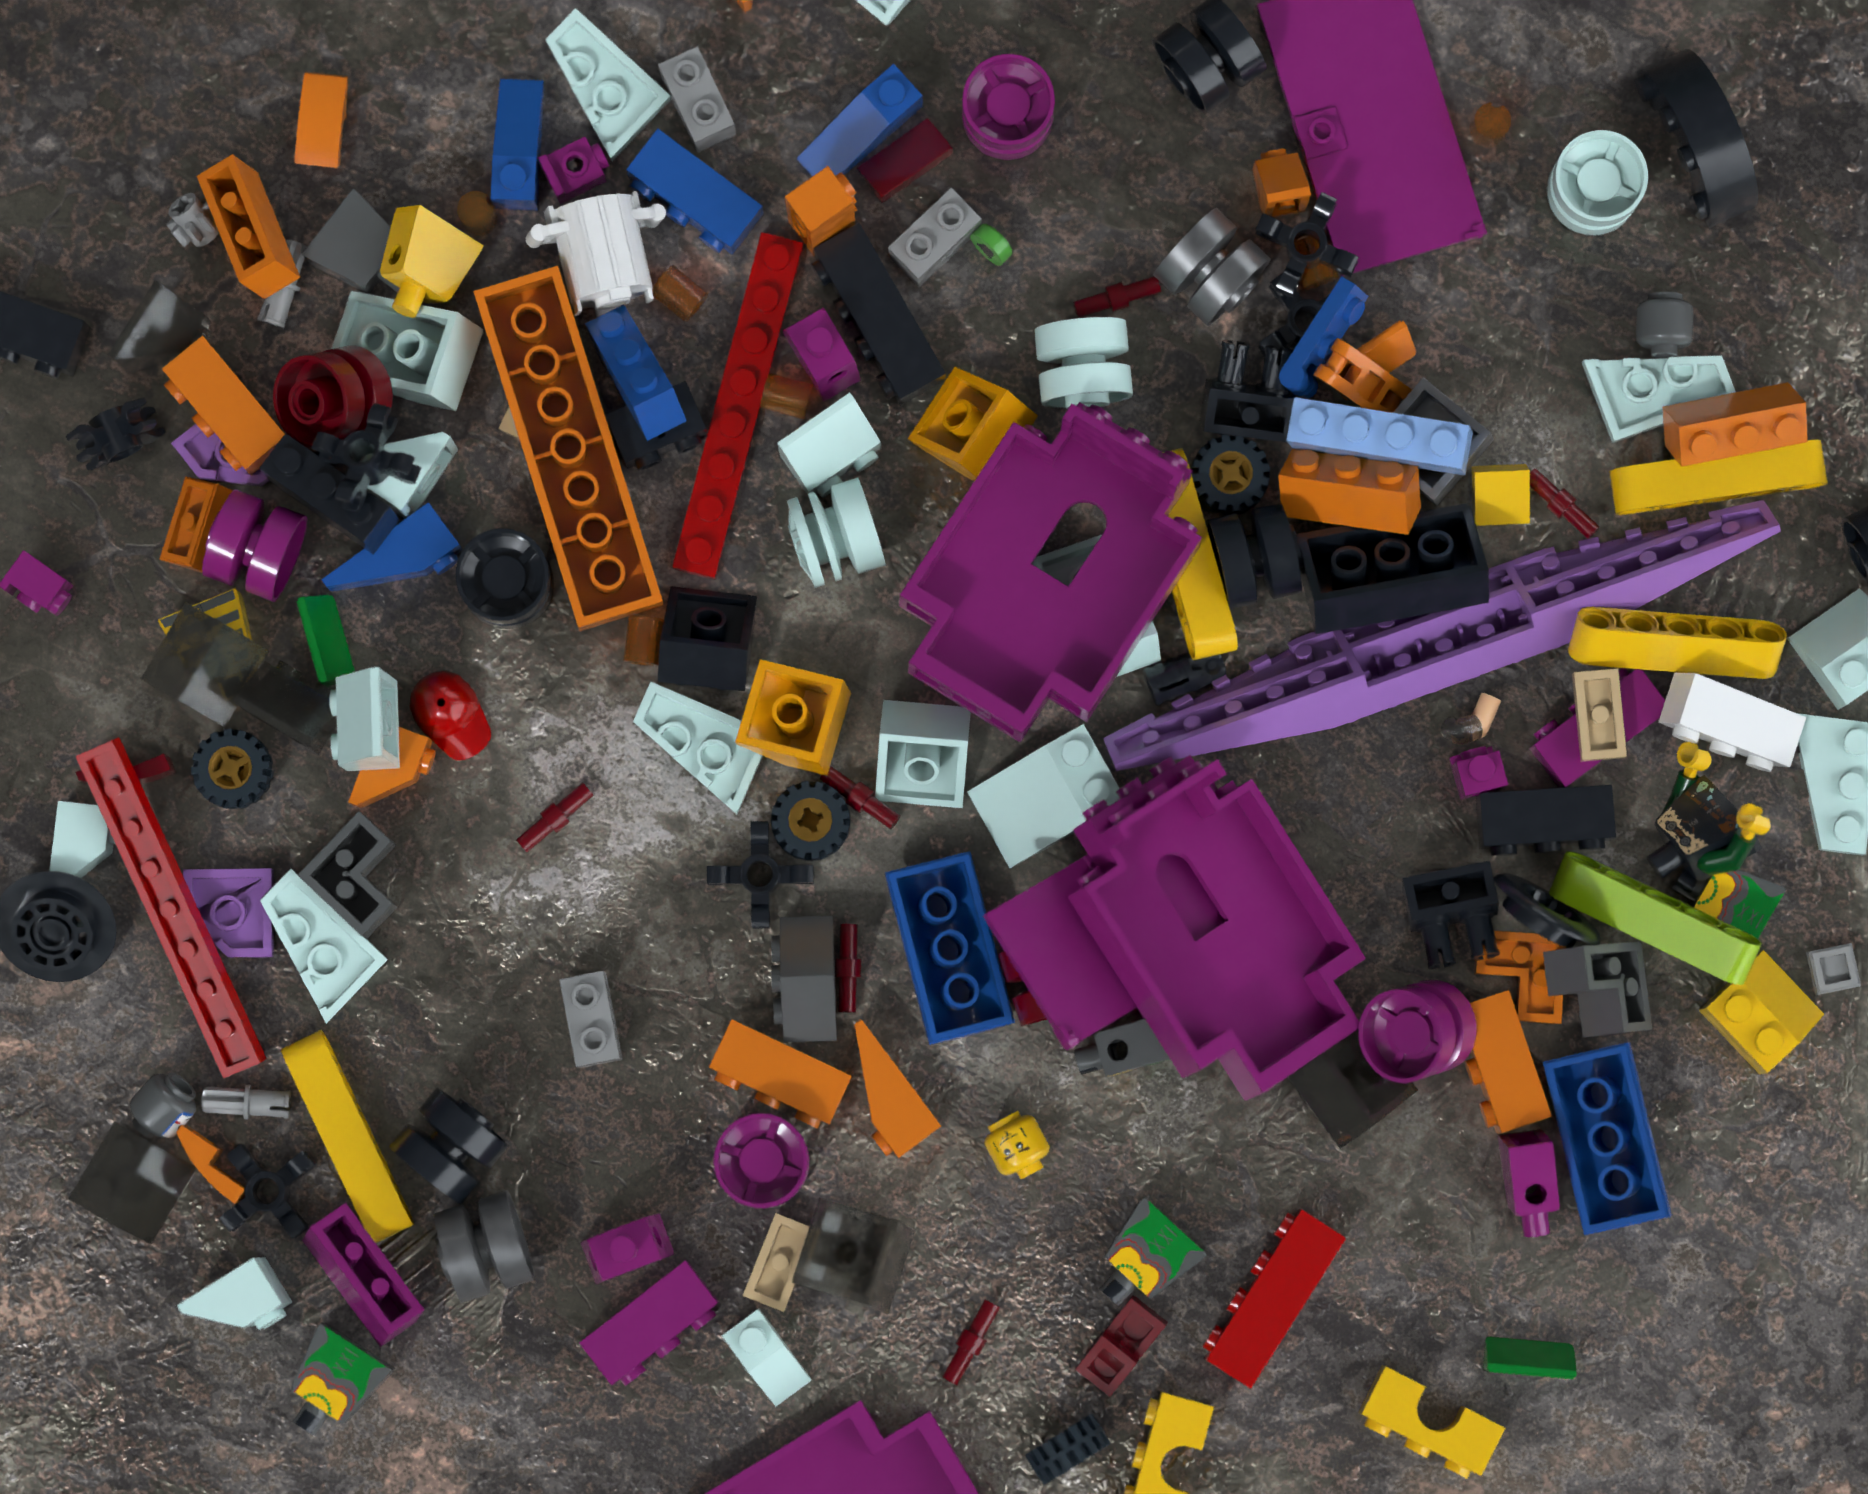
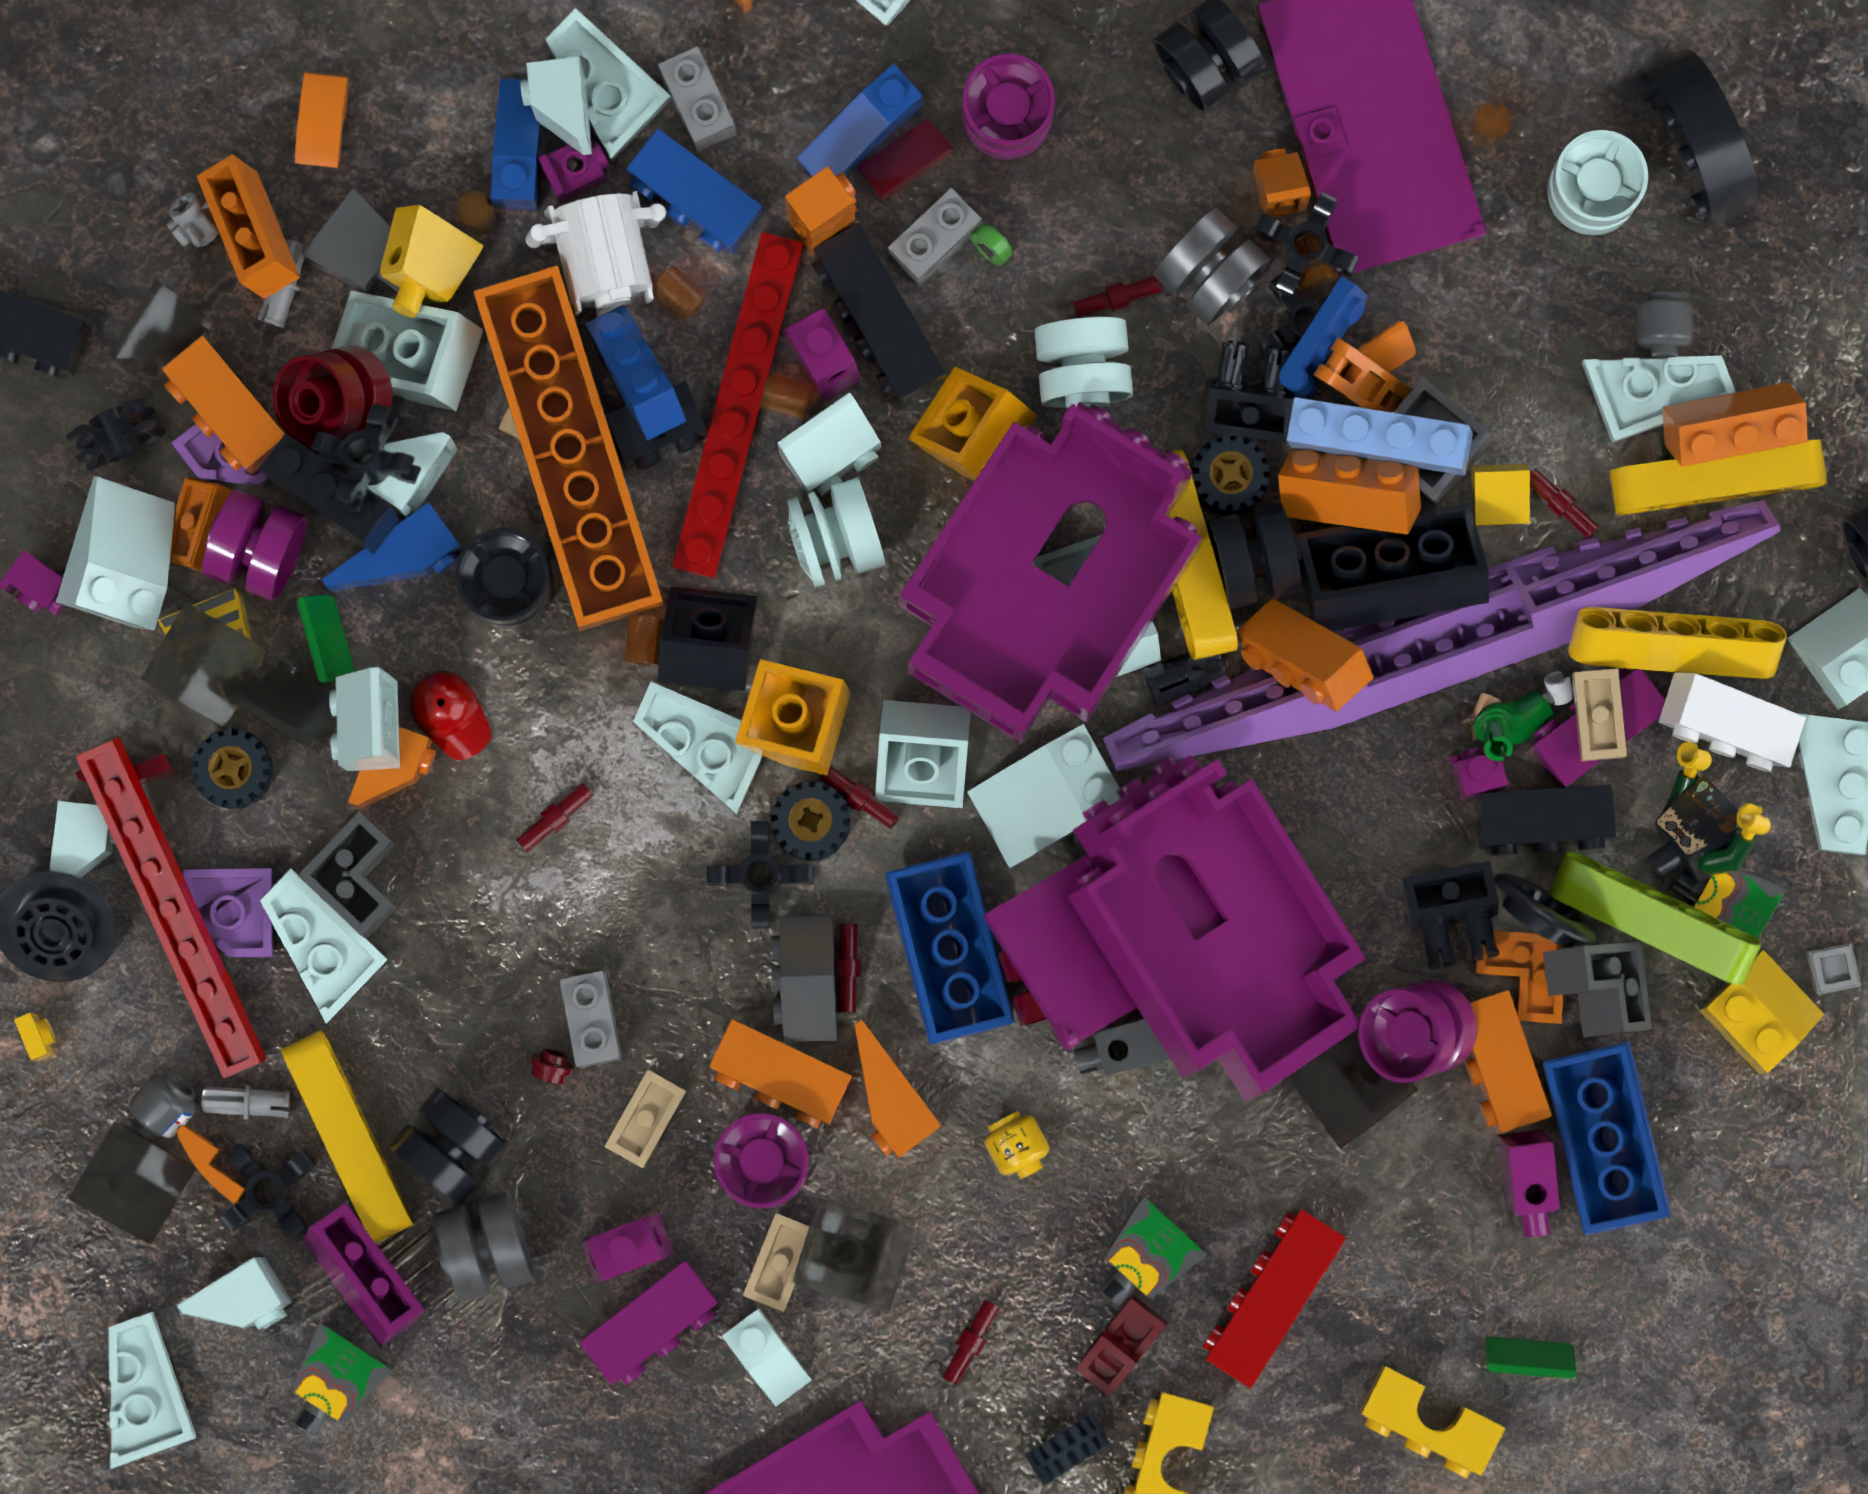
(36, 1036): none -> yellow plate
(120, 555): none -> light aqua slope
(145, 1394): none -> light aqua wing
(551, 1066): none -> dark red plate
(559, 99): none -> light aqua slope
(645, 1119): none -> tan plate
(1304, 655): none -> orange brick
(1509, 724): none -> green arm

